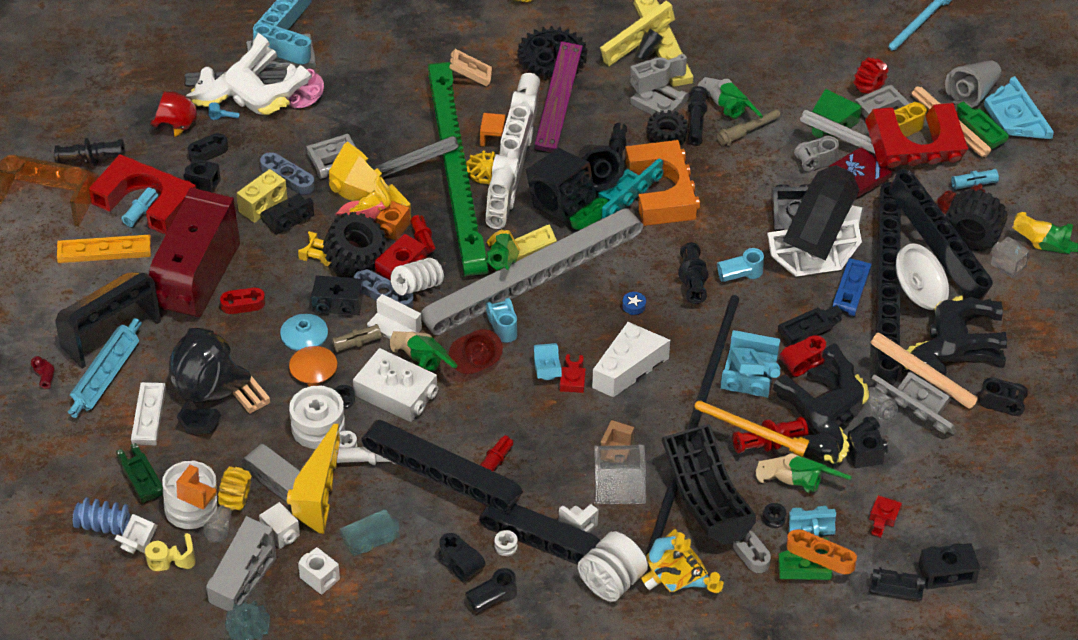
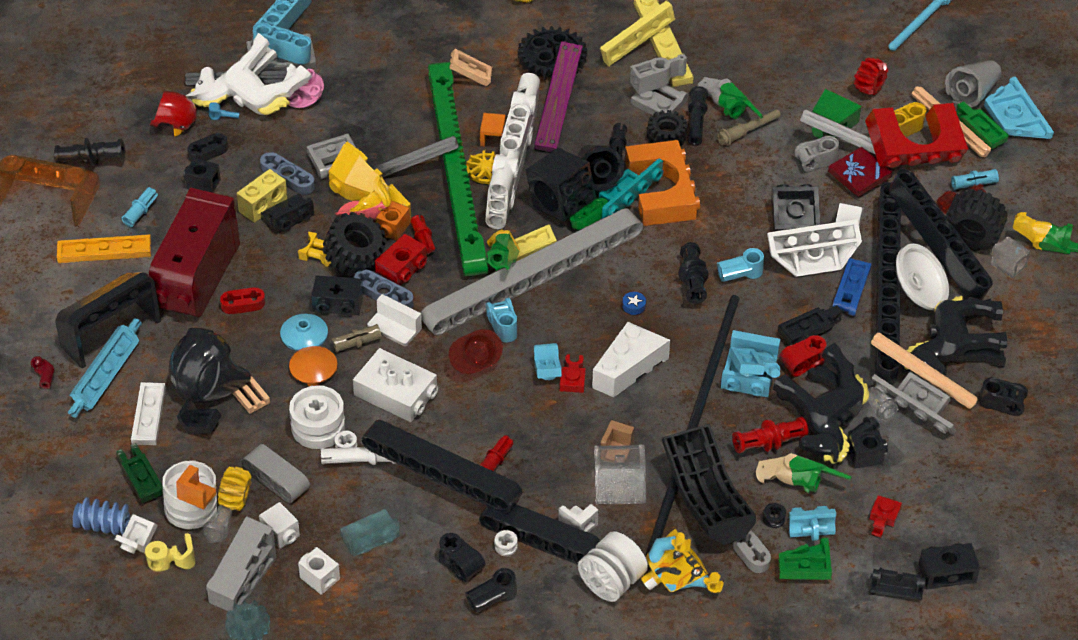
(130, 175): red arch -> none
(313, 483): yellow wedge -> none
(348, 391): black bush -> none
(417, 276): white piece -> none
(420, 348): green animal -> none
(649, 44): black cone -> none
(796, 445): light orange piece -> none
(805, 543): orange beam -> none
(822, 211): black piece -> none
(883, 98): light grey plate -> none

